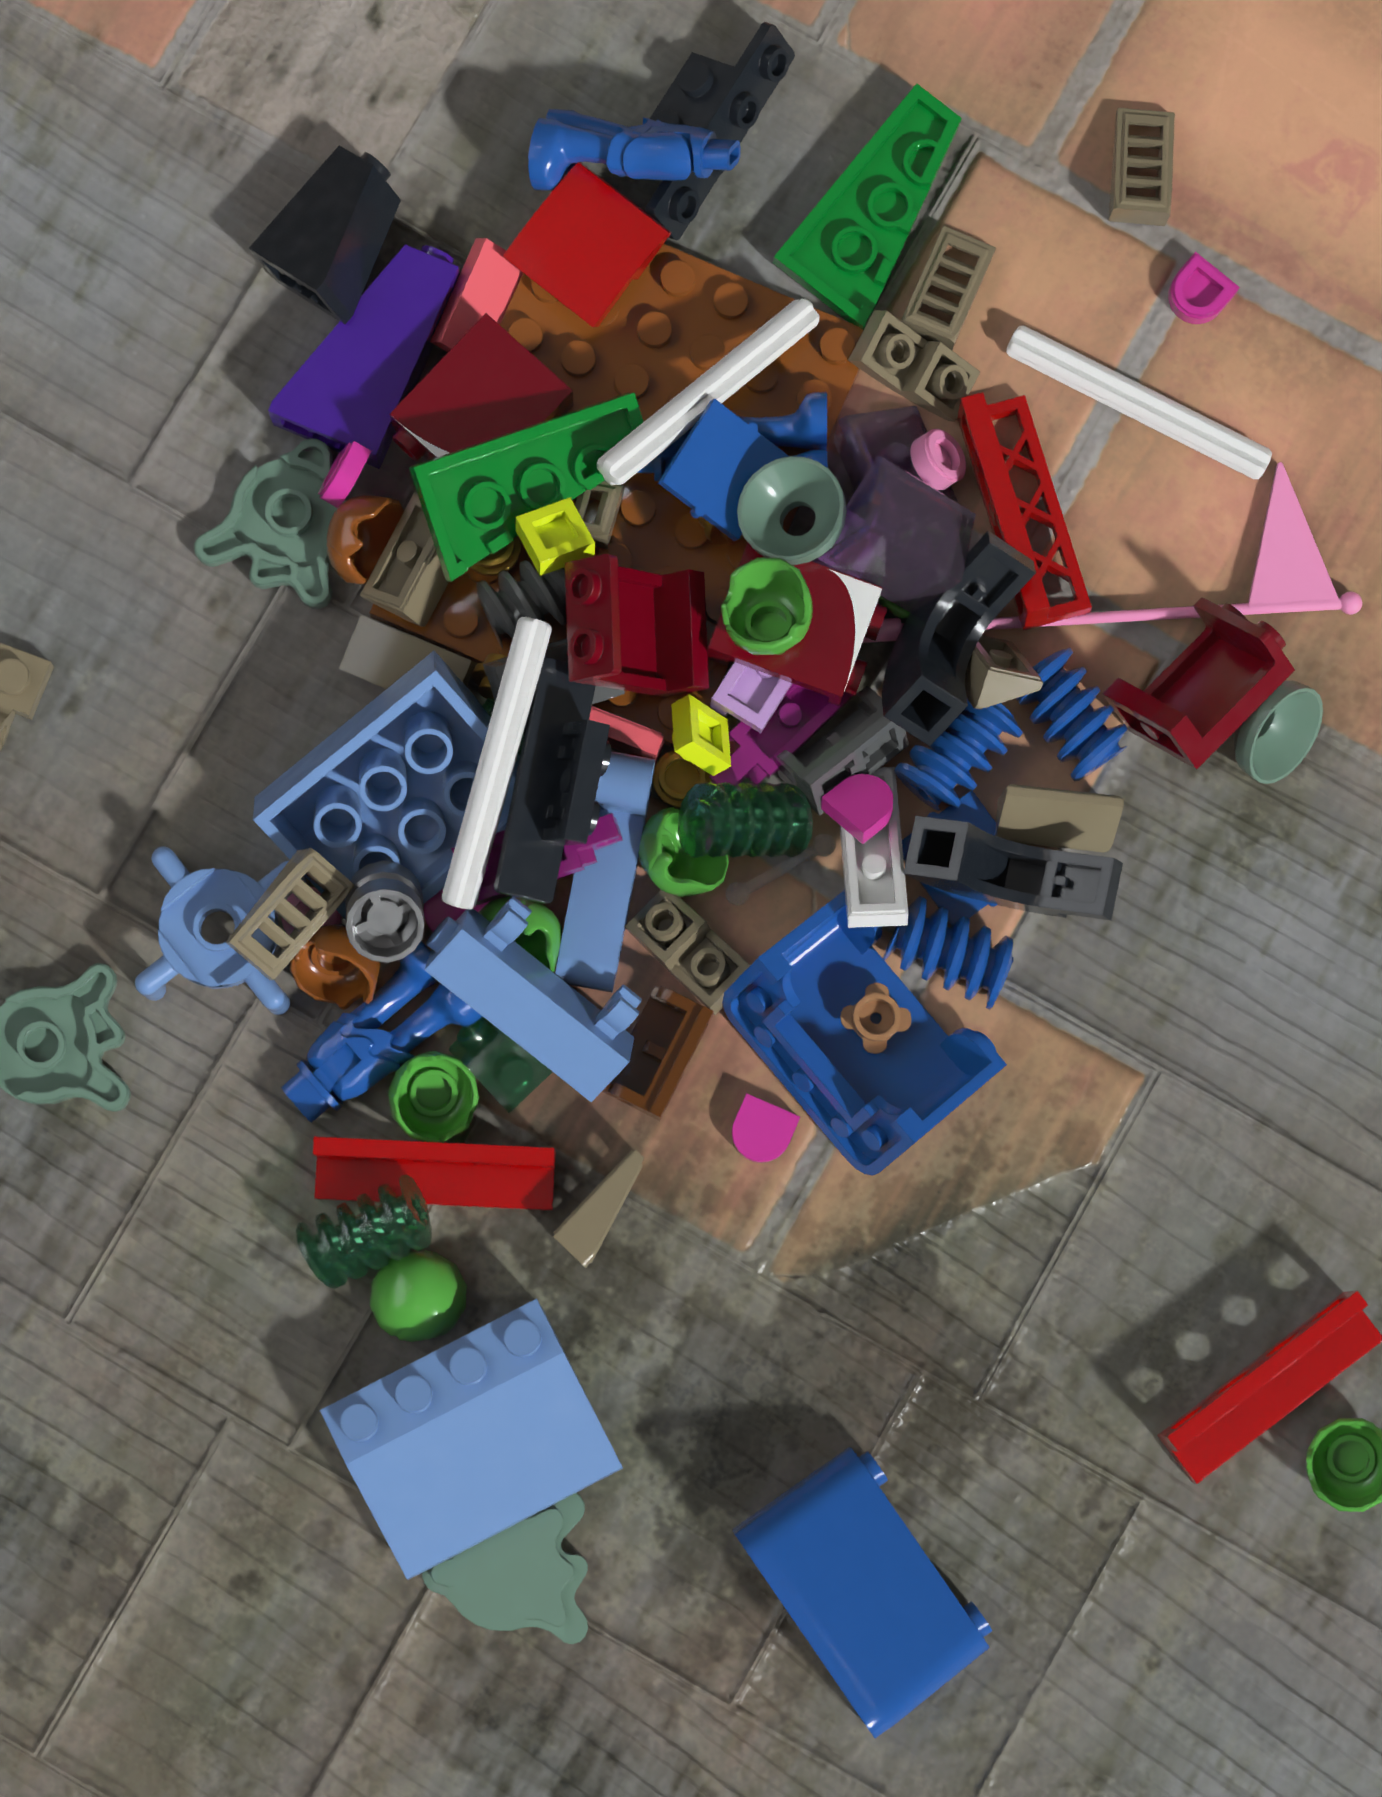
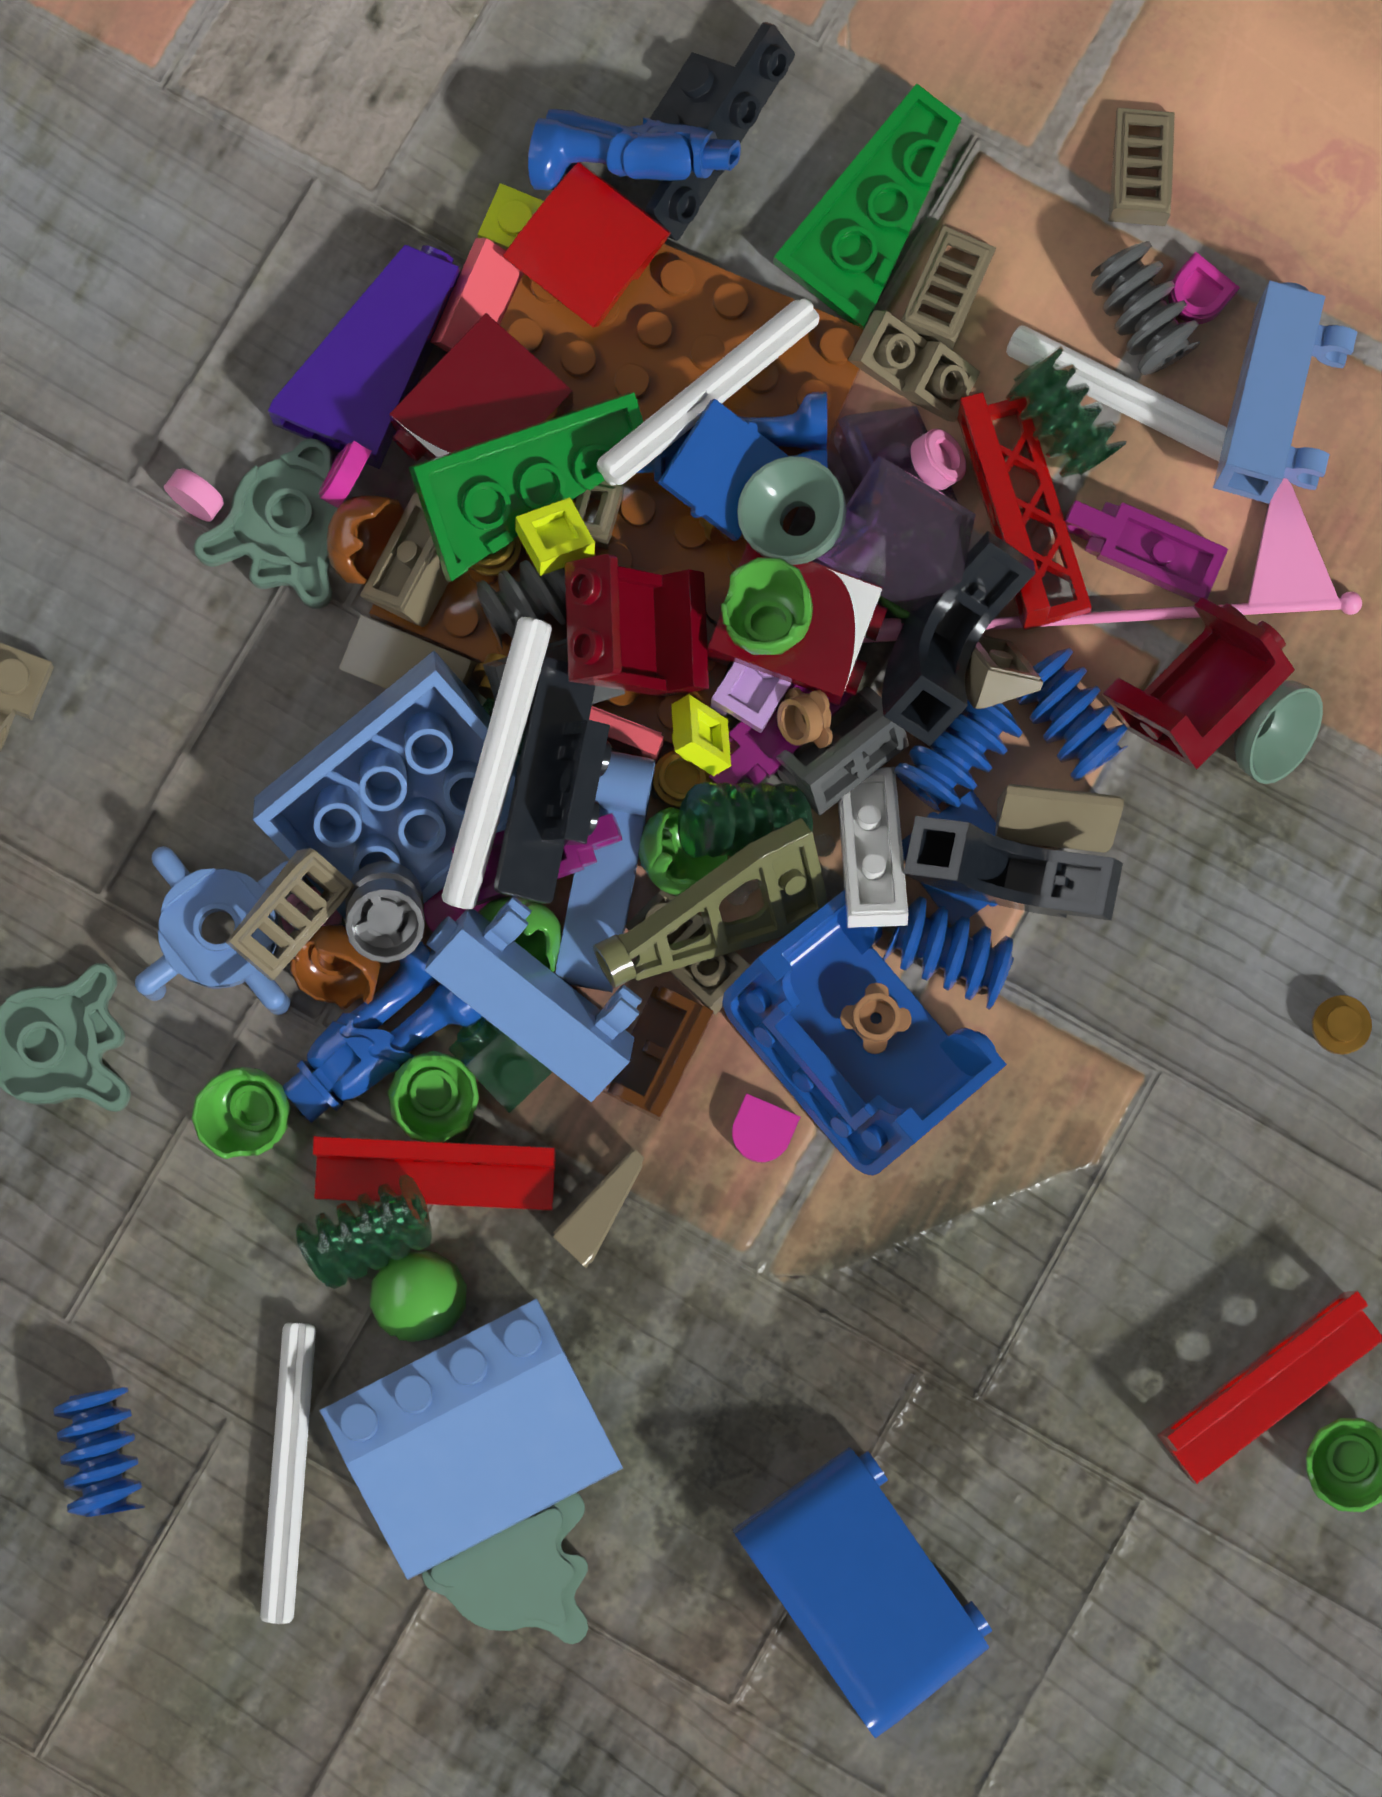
(97, 1453): none -> blue piece
(194, 494): none -> bright pink tile
(241, 1113): none -> bright green hair
(288, 1473): none -> white axle
(331, 233): black slope -> none
(507, 215): none -> neon yellow plate
(791, 893): none -> olive plate
(805, 718): none -> medium nougat plate
(860, 805): dark pink tile -> none
(1063, 414): none -> clear green piece
(1143, 308): none -> dark grey piece
(1148, 547): none -> magenta hinge
(1270, 393): none -> medium blue brick
(1341, 1024): none -> pearl gold plate

